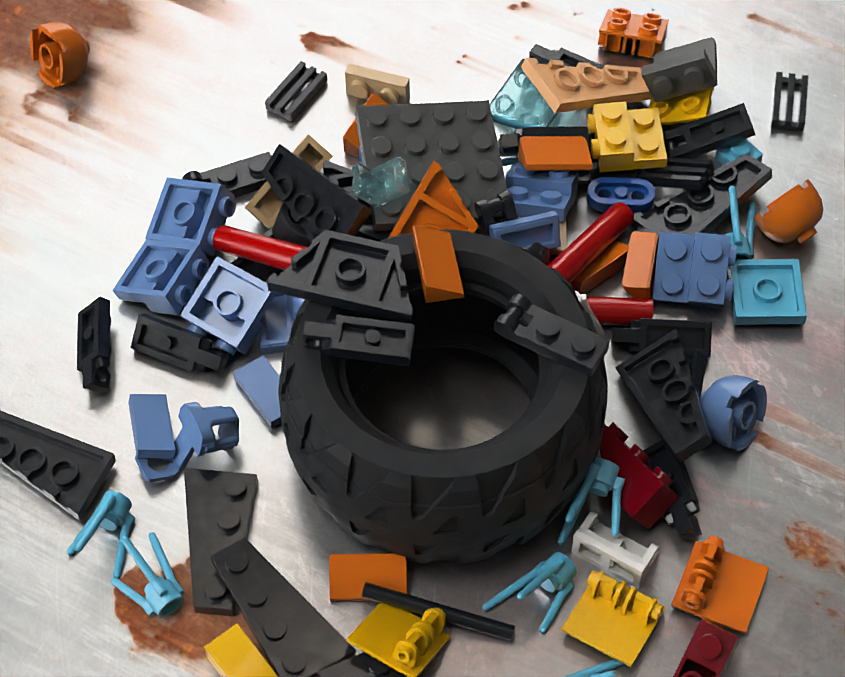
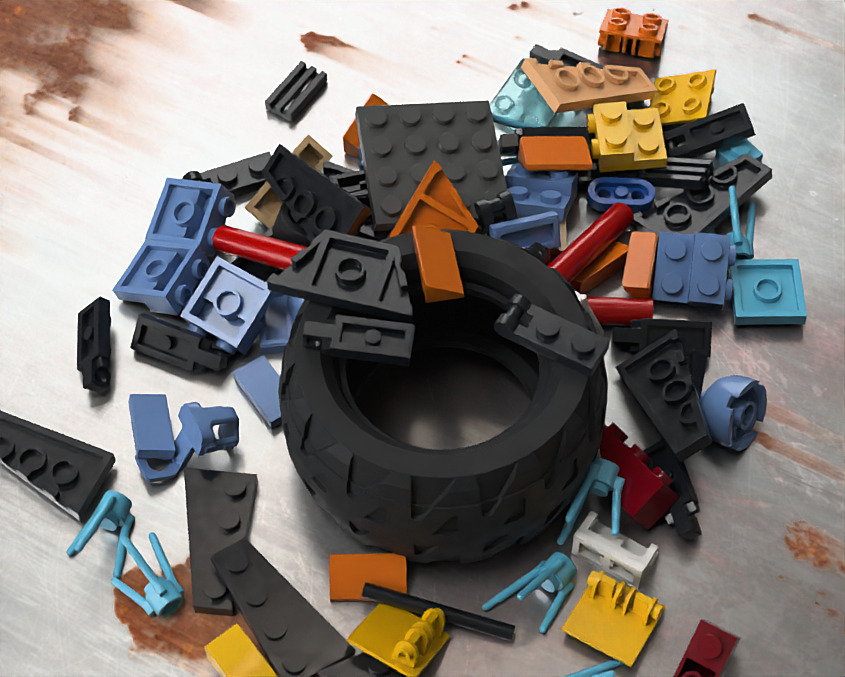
(60, 53): orange cylinder -> none
(364, 81): tan plate -> none
(381, 183): clear light blue bracket -> none
(682, 70): dark grey bracket -> none
(720, 585): orange hinge -> none
(791, 82): black tile -> none
(792, 215): orange cylinder -> none

